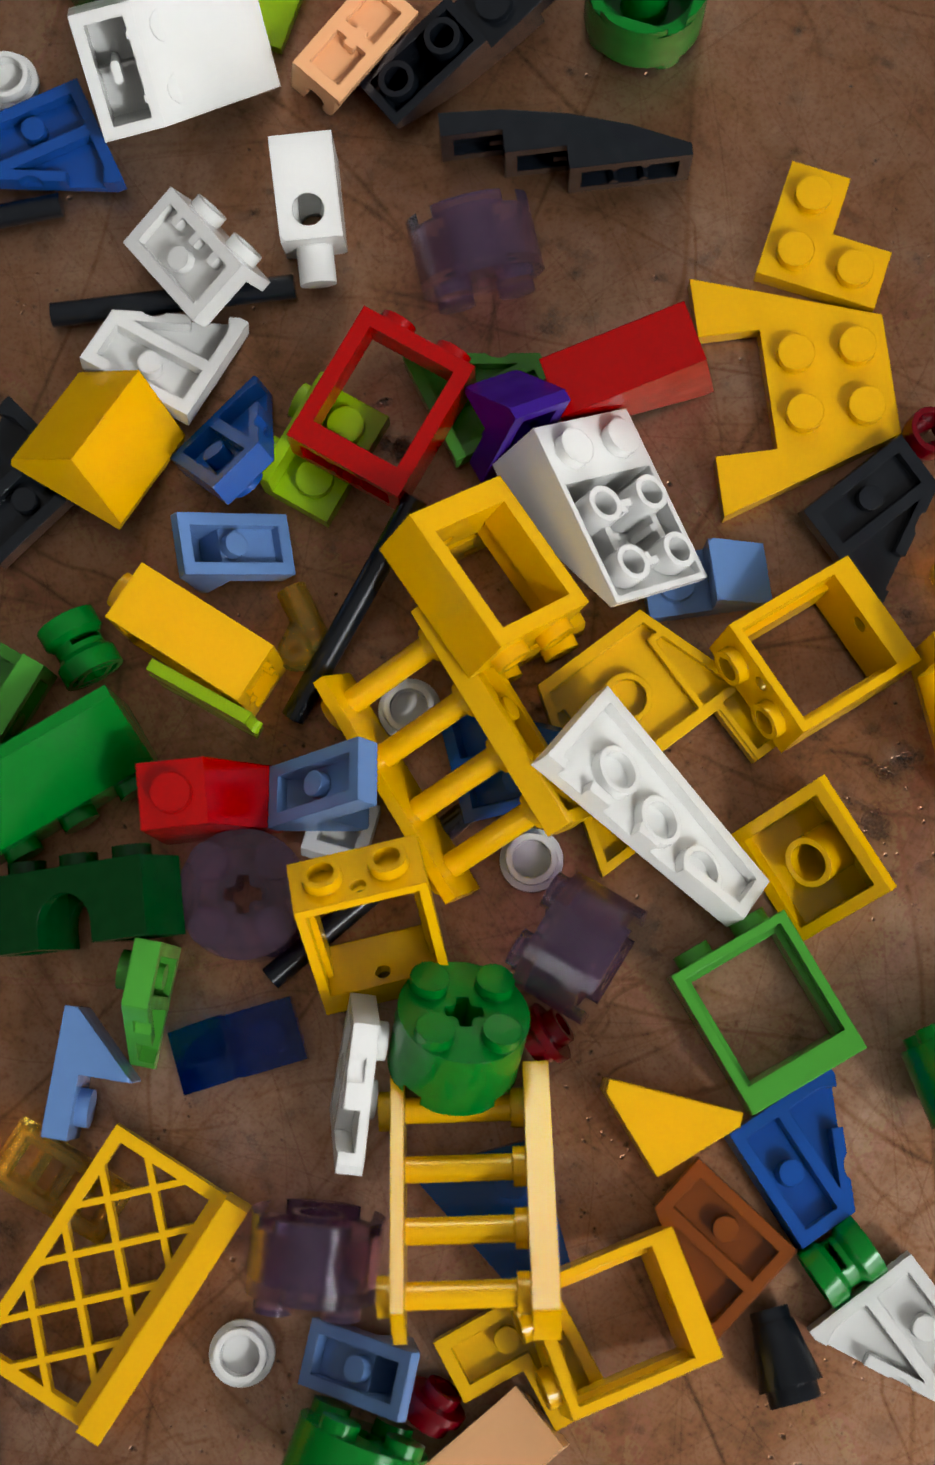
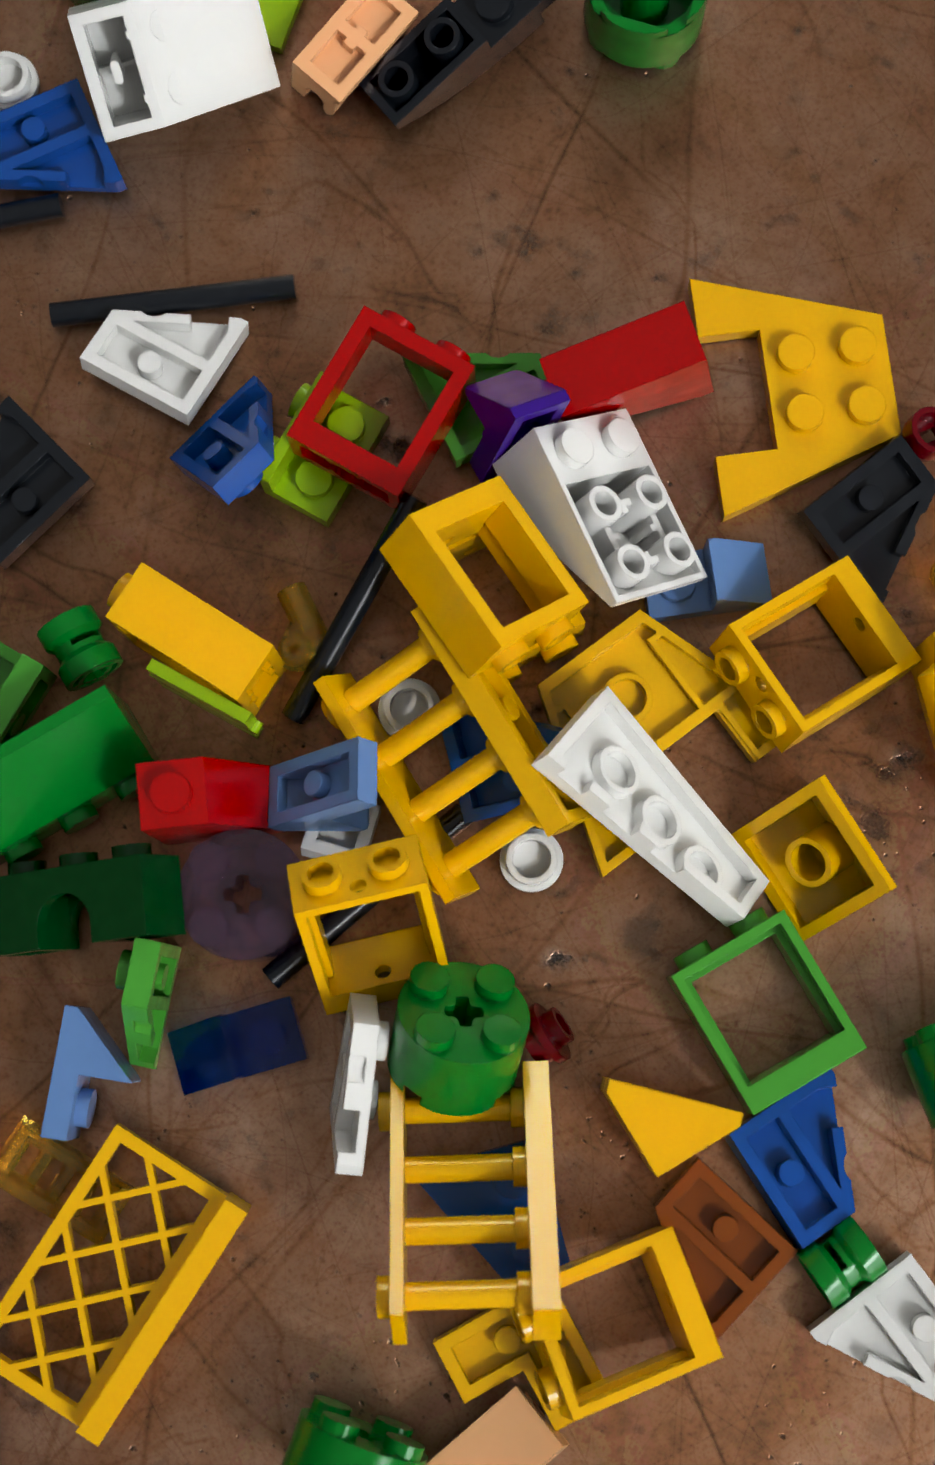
(102, 443): yellow slope -> none
(193, 255): white bracket -> none
(231, 548): medium blue slope -> none
(242, 1353): white plate -> none
(308, 186): white torso -> none
(313, 1259): brick -> none
(360, 1368): medium blue slope -> none
(435, 1406): dark red plate -> none
(476, 248): clear purple brick -> none
(575, 944): clear purple brick -> none
(589, 149): black slope -> none
(783, 1359): black cone -> none
(807, 256): yellow plate -> none

